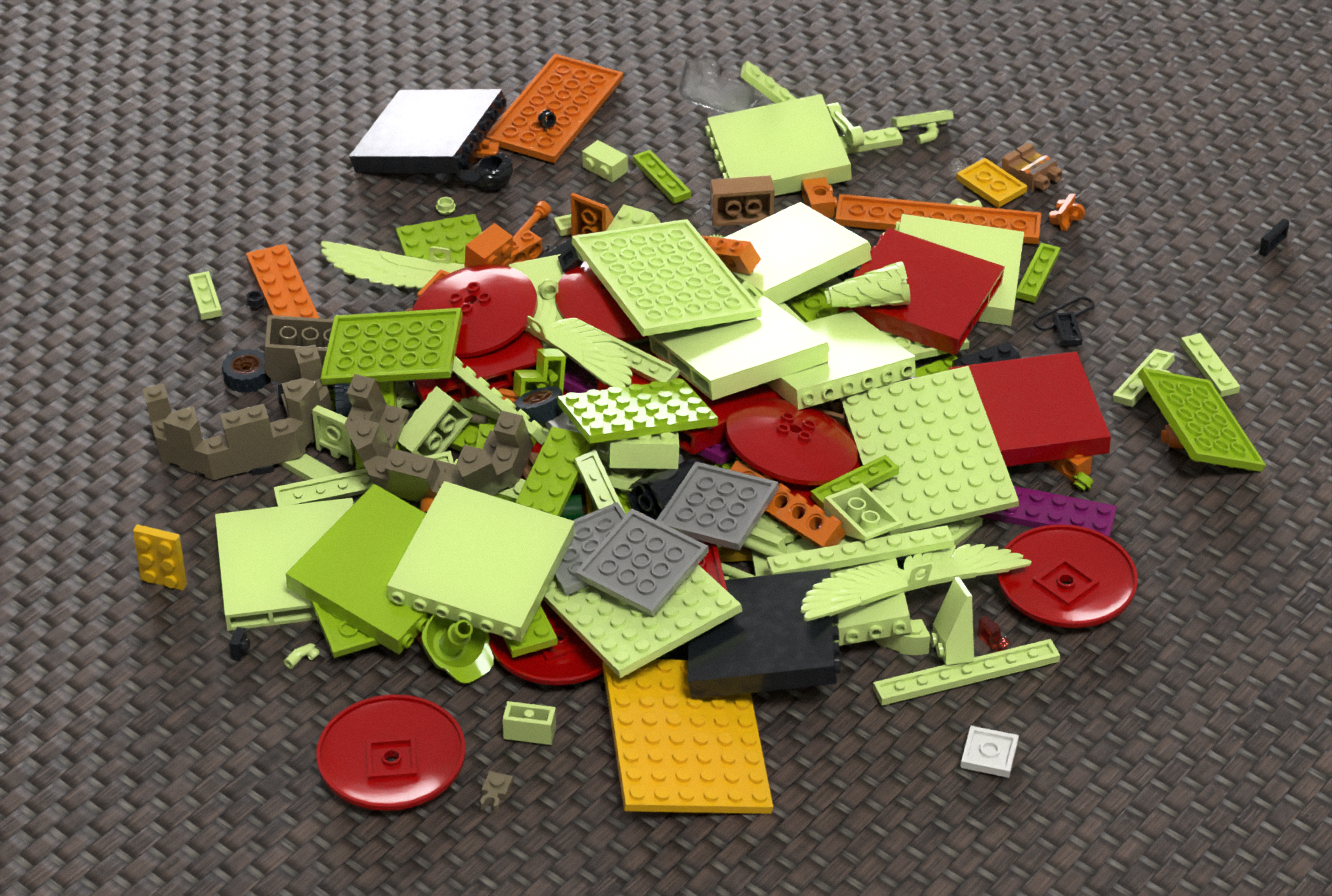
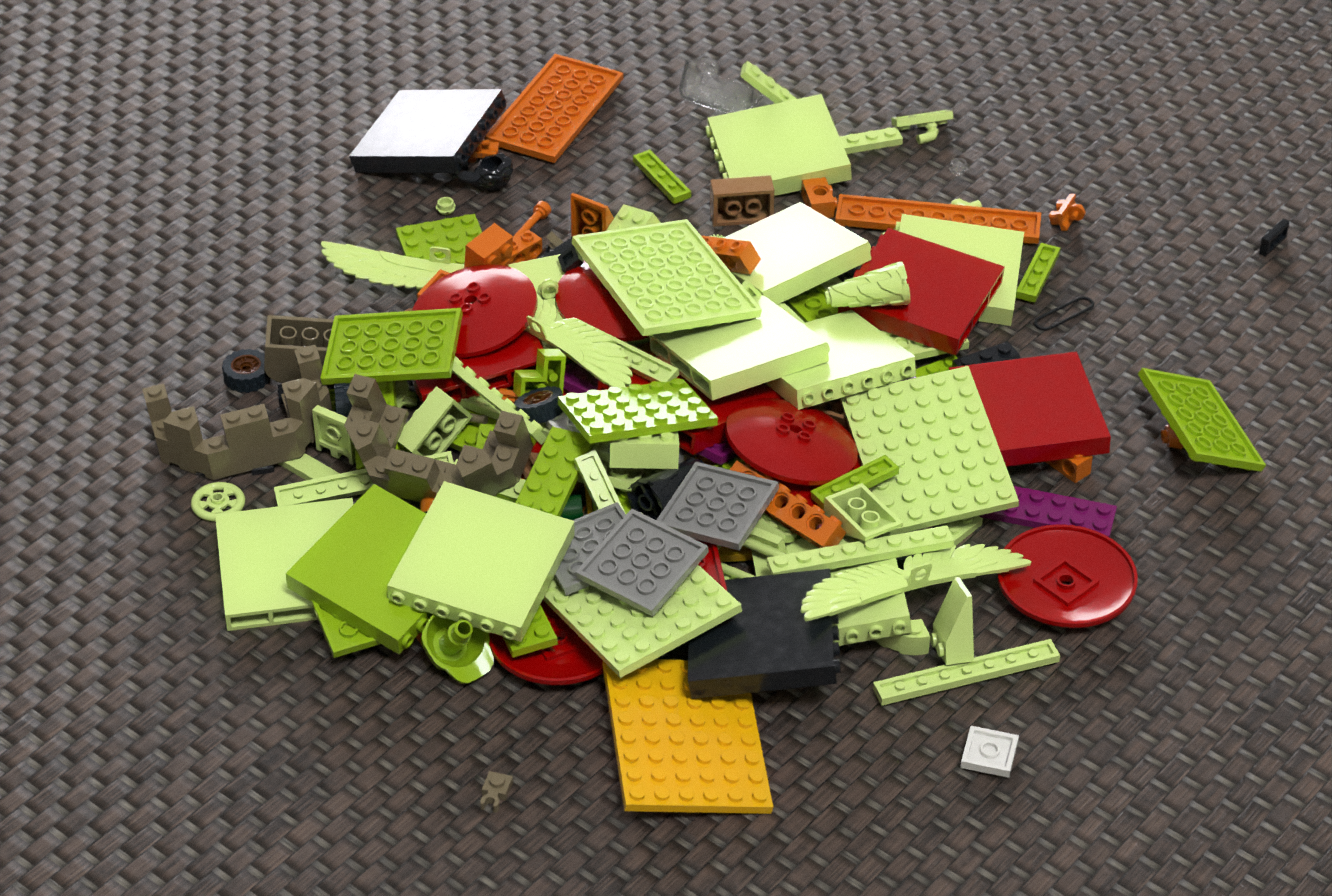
(160, 557): yellow plate -> none
(205, 295): yellowish green plate -> none
(217, 501): none -> yellowish green plate
(239, 644): black plate -> none
(255, 299): black plate -> none
(281, 282): orange plate -> none
(299, 653): yellowish green arm -> none
(400, 726): red dish -> none
(529, 722): yellowish green brick -> none
(550, 120): black plate -> none
(554, 239): none -> dark tan plate
(563, 224): yellowish green plate -> none
(605, 161): yellowish green brick -> none
(854, 135): yellowish green piece -> none
(990, 633): clear red plate -> none
(991, 182): yellow plate -> none
(1031, 167): medium nougat hips -> none
(1067, 329): black plate -> none
(1082, 481): lime plate -> none
(1133, 387): yellowish green plate -> none
(1210, 364): yellowish green plate -> none

